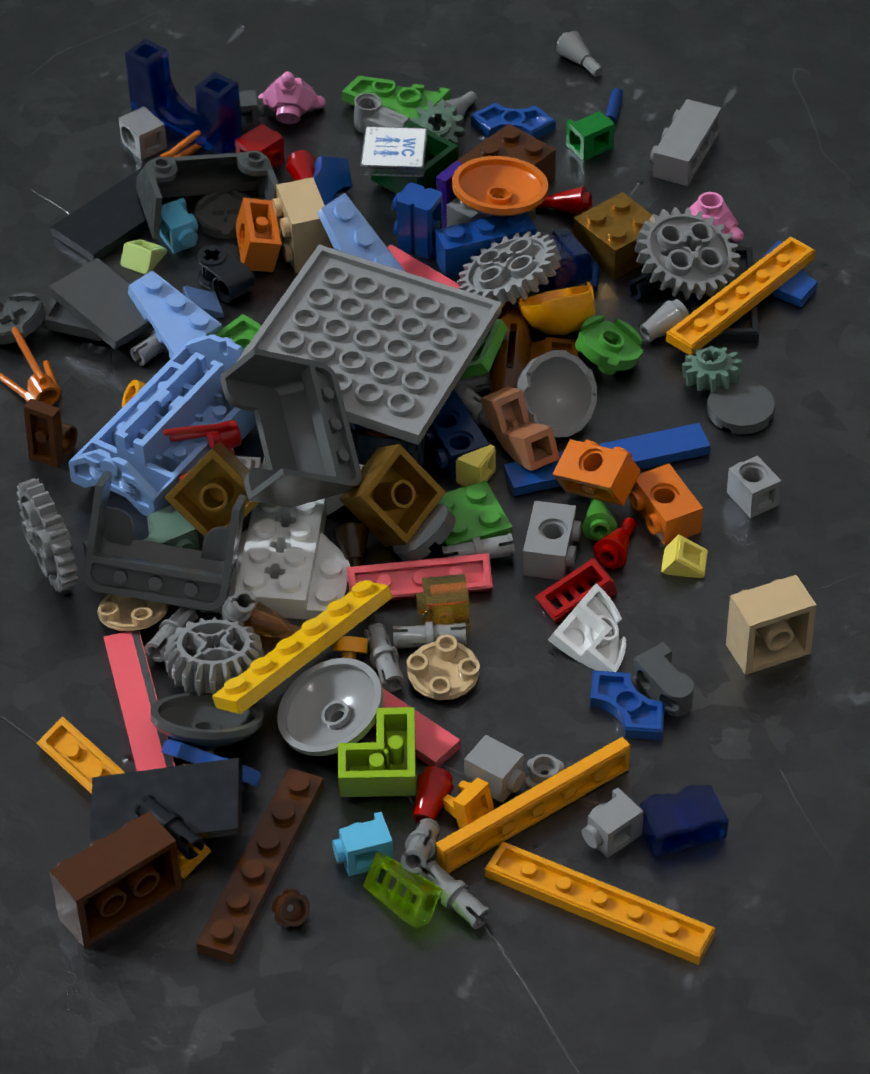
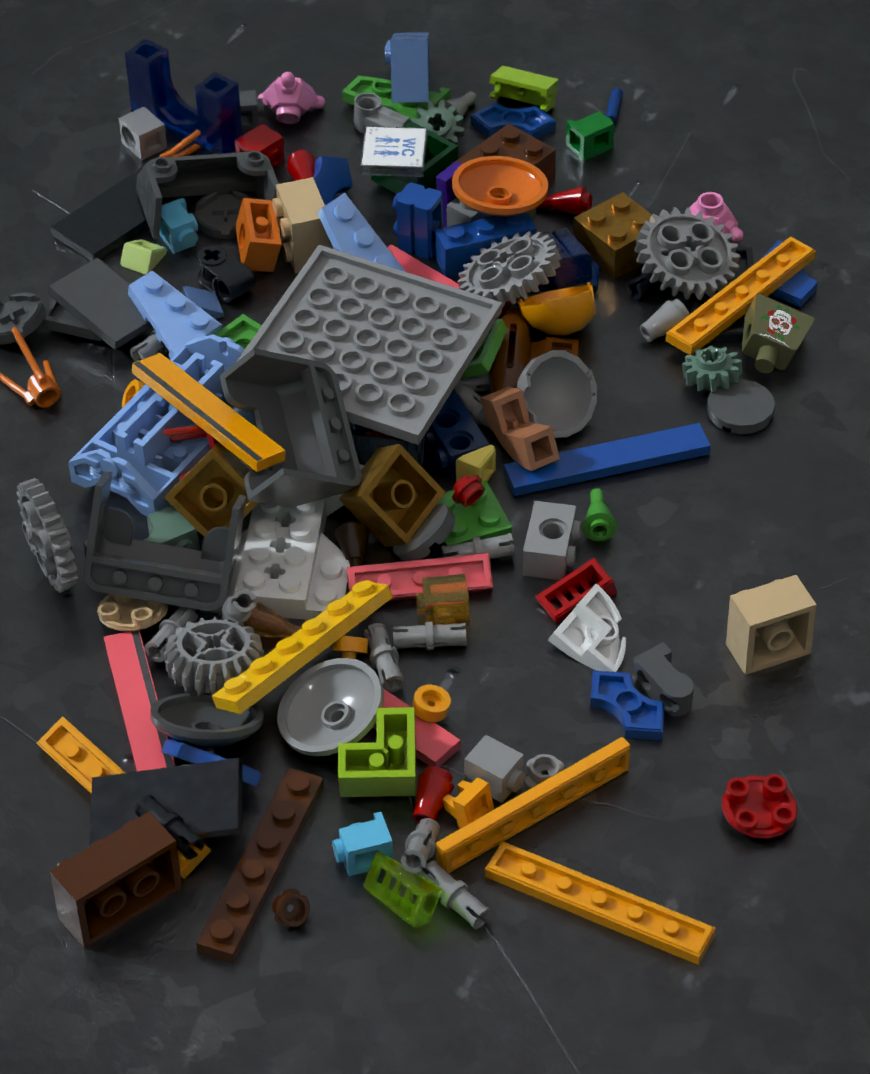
(47, 437): reddish brown plate -> none
(209, 412): none -> light orange tile
(409, 66): none -> medium blue wedge
(431, 703): none -> light orange tile
(443, 669): tan dish -> none
(468, 490): none -> red plate
(524, 87): none -> lime hinge
(574, 49): light grey cone -> none
(595, 343): bright green plate -> none
(597, 471): orange brick -> none
(613, 548): red cone -> none
(613, 824): light grey brick -> none
(666, 504): orange brick -> none
(683, 820): clear blue brick -> none
(684, 558): light yellow slope -> none
(686, 142): light grey brick -> none
(753, 486): light grey brick -> none
(759, 806): none -> red dish
(773, 333): none -> olive torso

